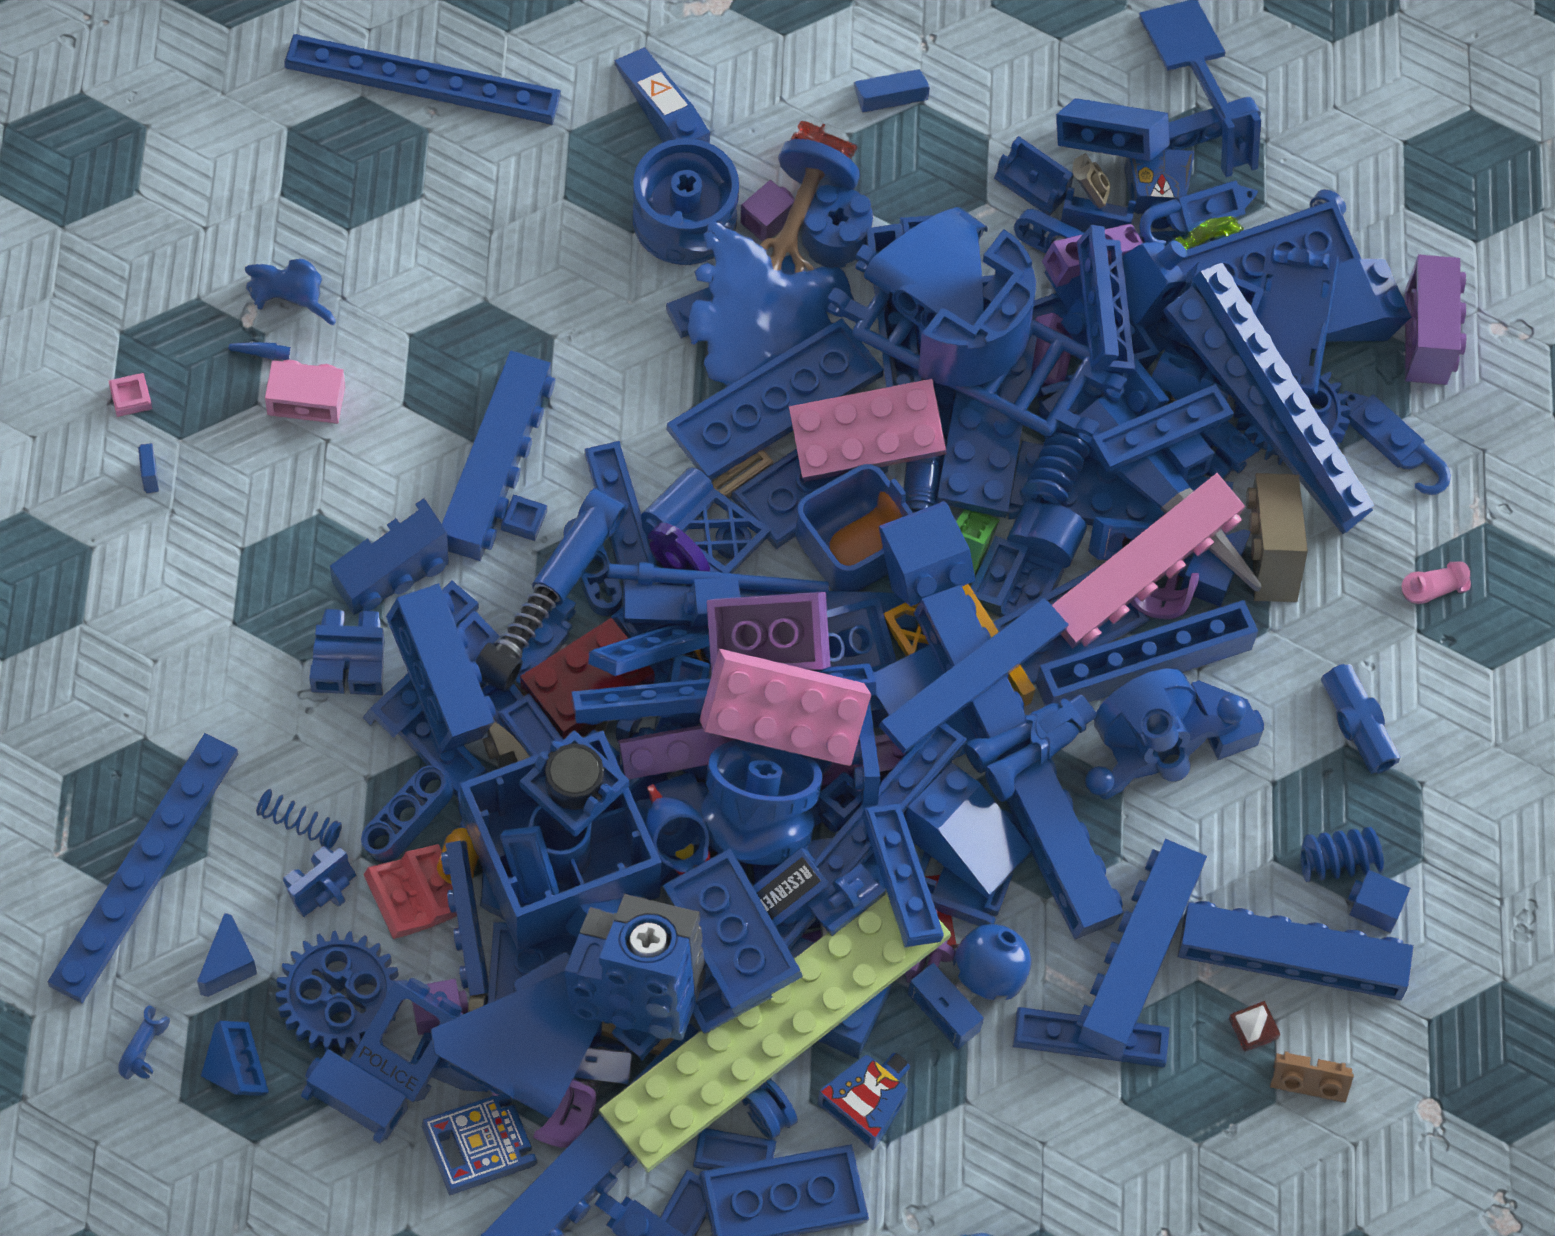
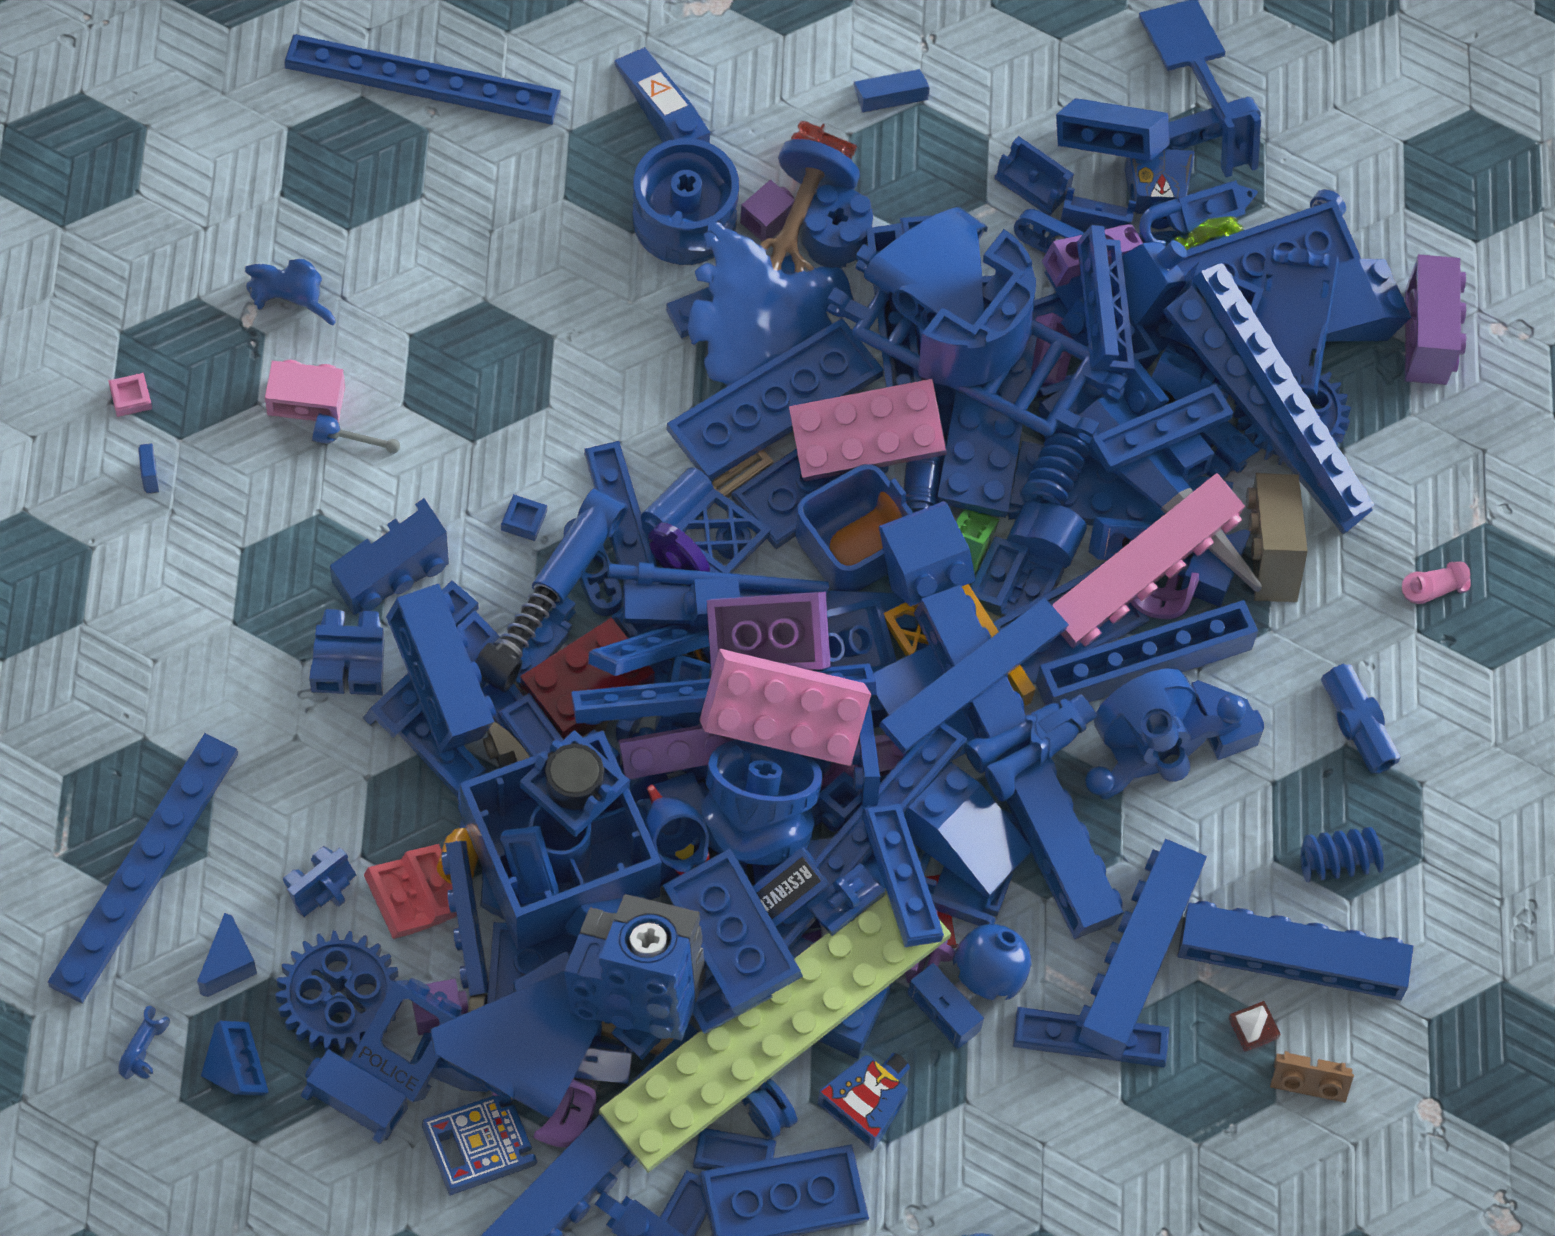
(262, 349): blue helmet -> none
(328, 430): none -> hinge
(331, 834): blue piece -> none
(401, 832): blue beam -> none
(496, 455): blue brick -> none
(1091, 180): dark tan slope -> none
(1378, 900): blue brick -> none
(1395, 439): blue plate -> none

